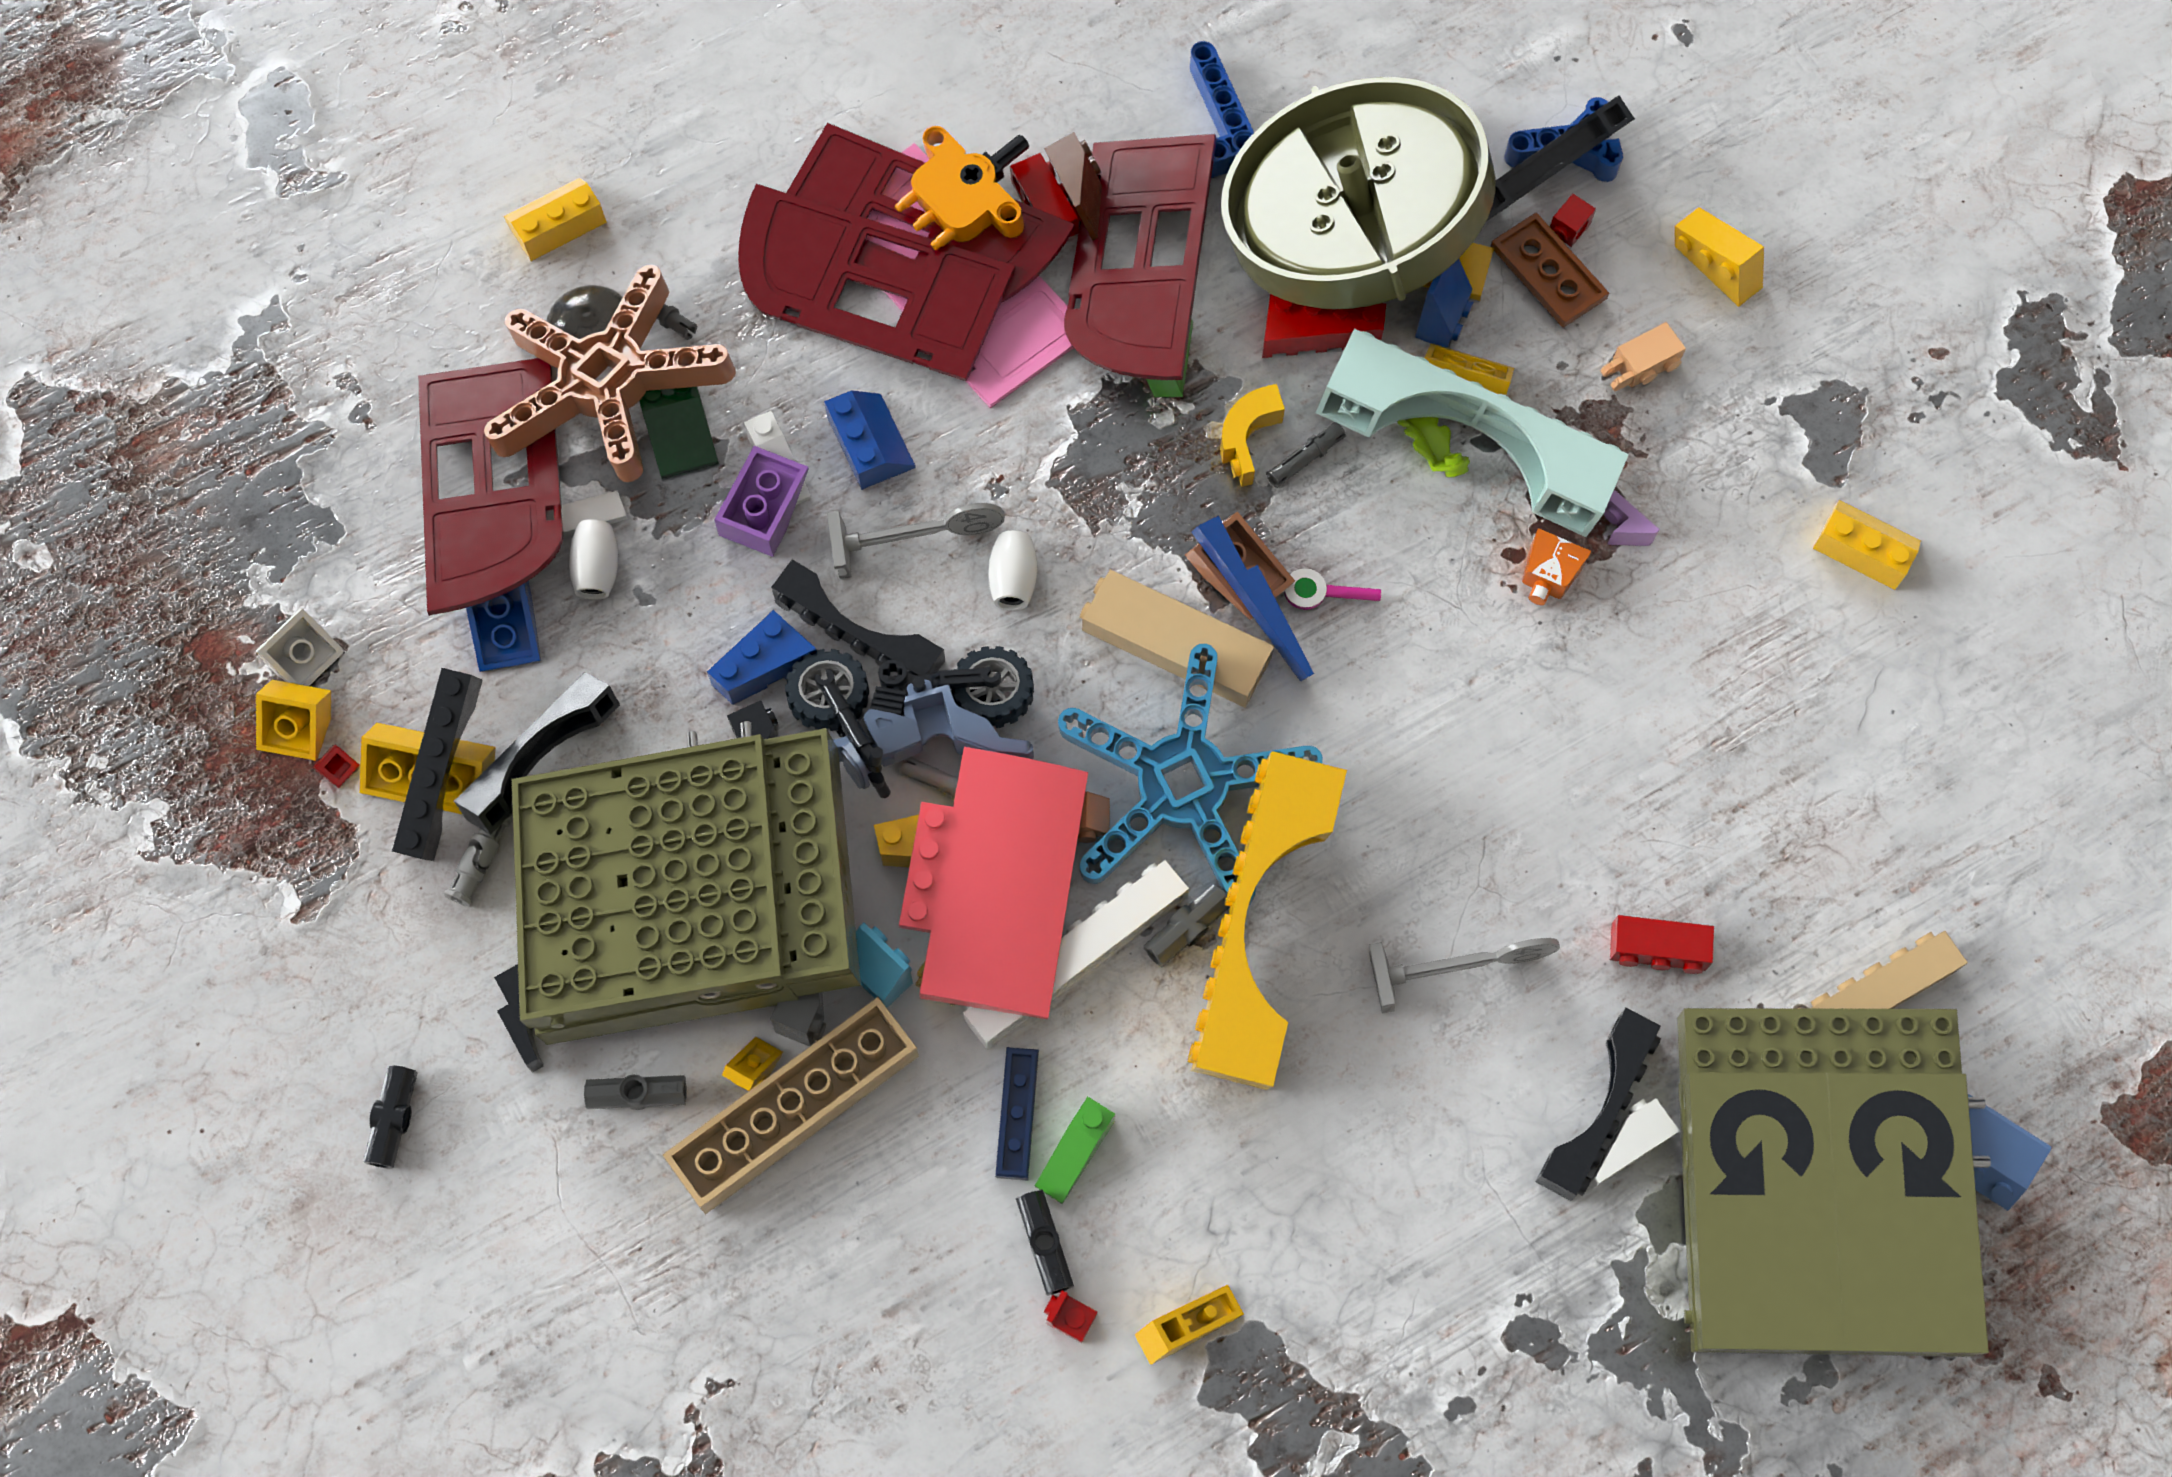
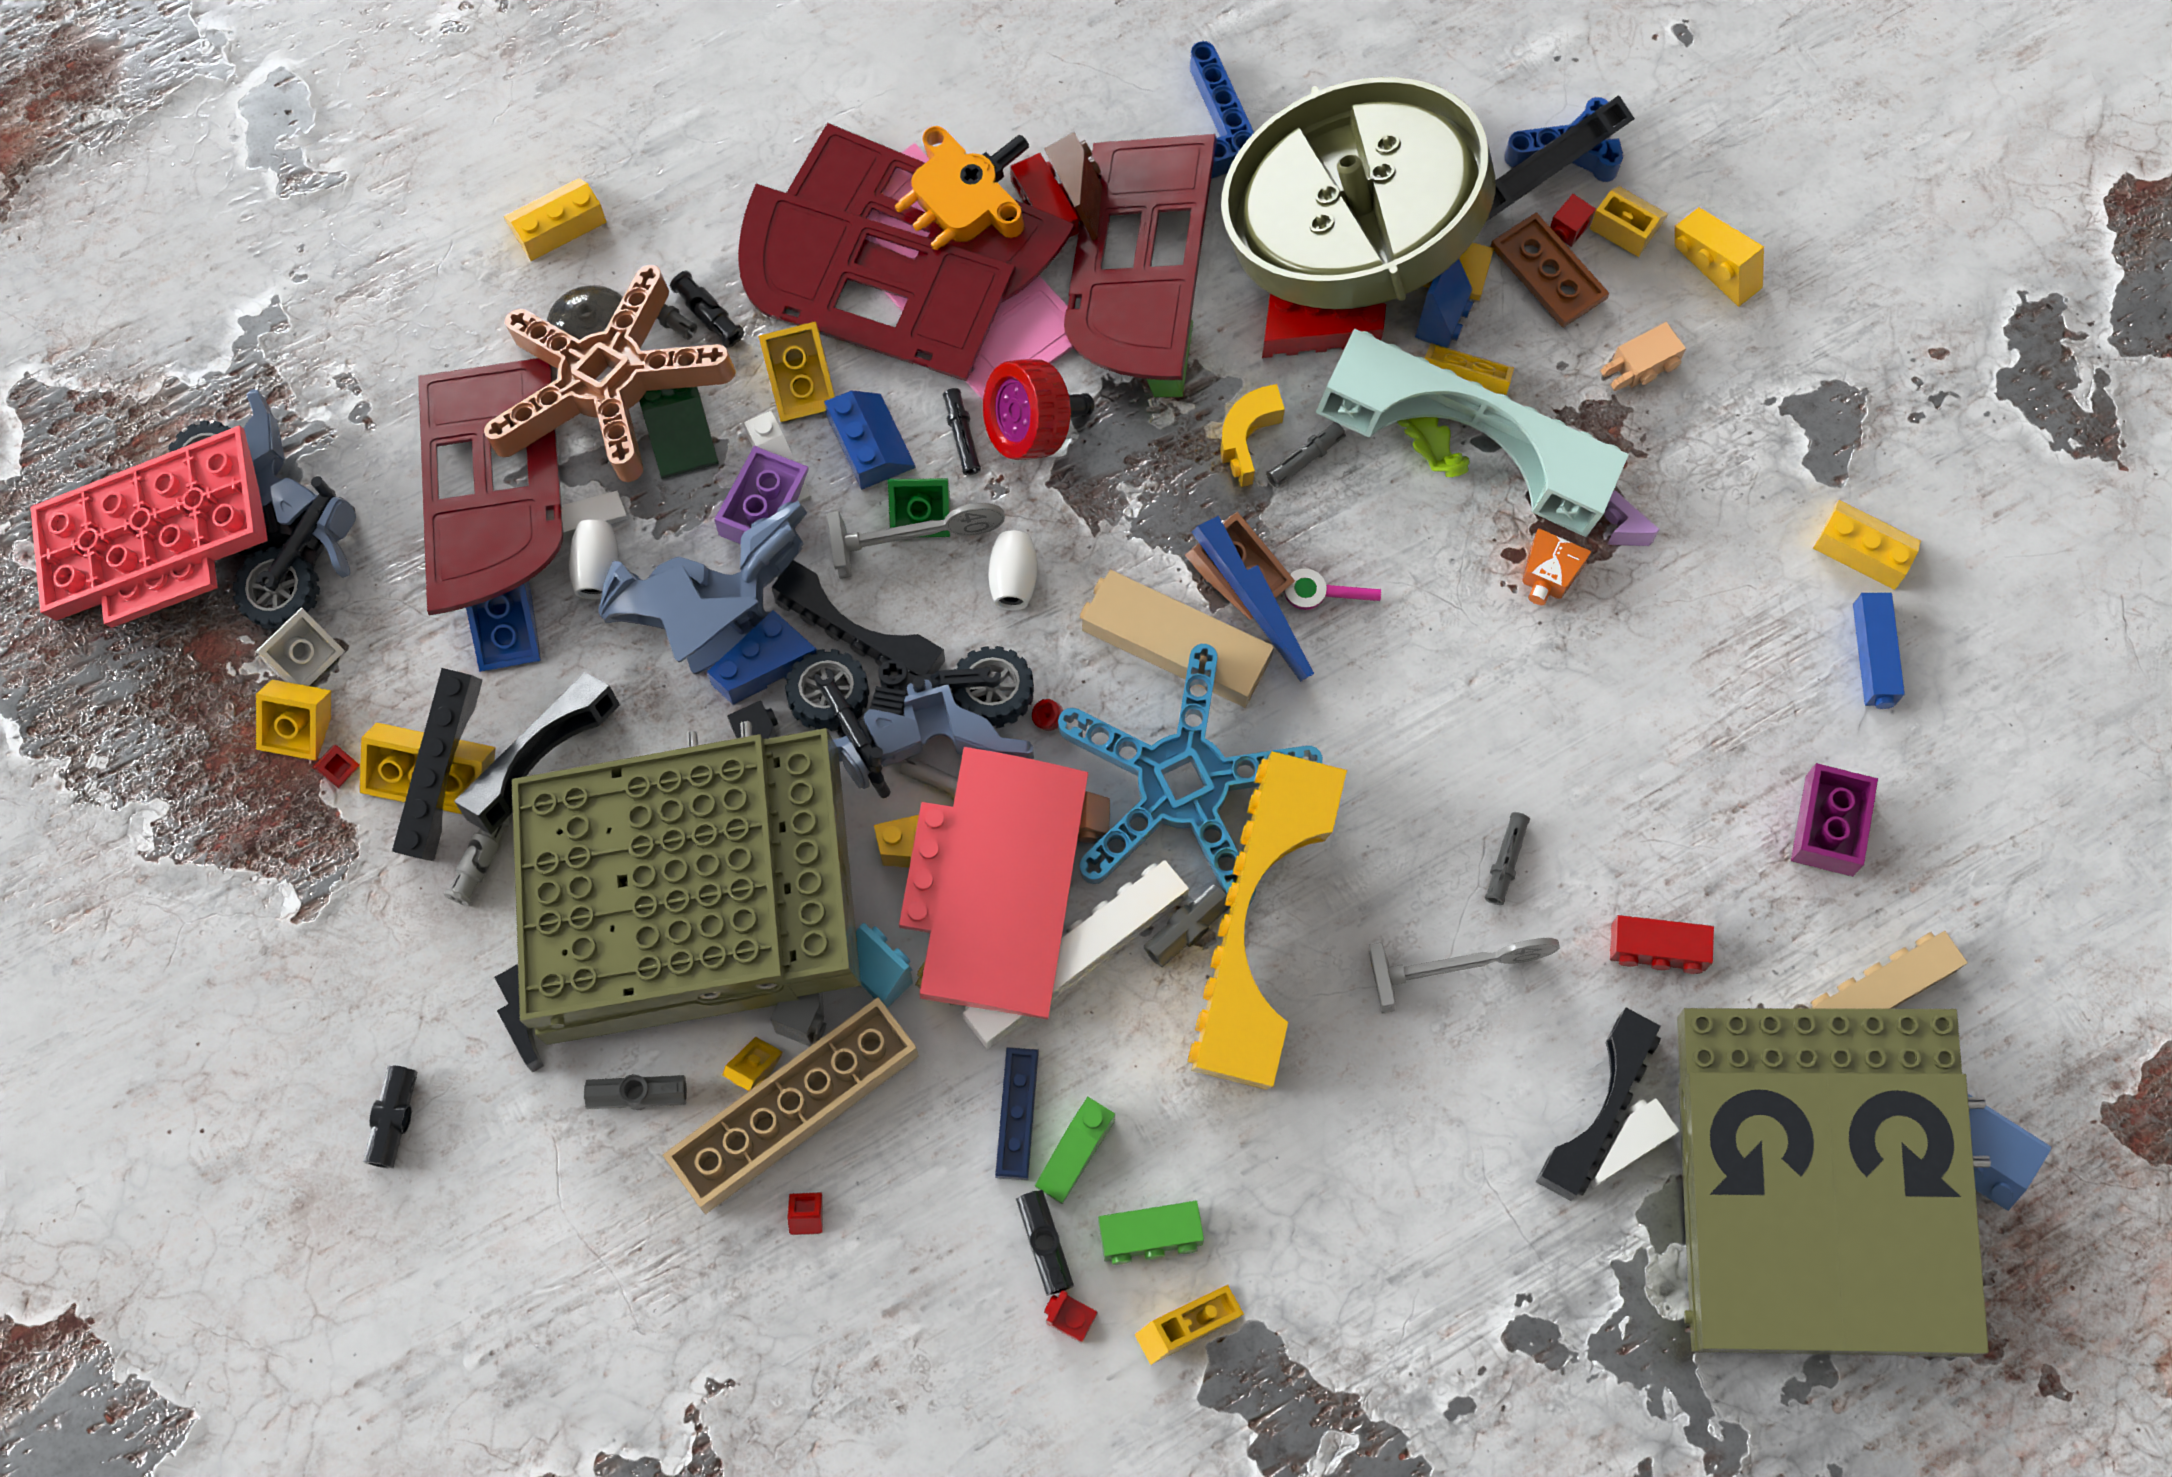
(148, 531): none -> coral slope
(292, 520): none -> piece
(701, 607): none -> sand blue piece
(706, 309): none -> black piece
(797, 370): none -> yellow slope
(805, 1213): none -> red slope
(918, 501): none -> green slope
(961, 430): none -> black pin
(1030, 409): none -> red wheel
(1046, 714): none -> red tile
(1151, 1232): none -> bright green brick
(1497, 891): none -> dark grey pin
(1627, 220): none -> yellow slope
(1834, 820): none -> magenta brick
(1878, 650): none -> blue brick

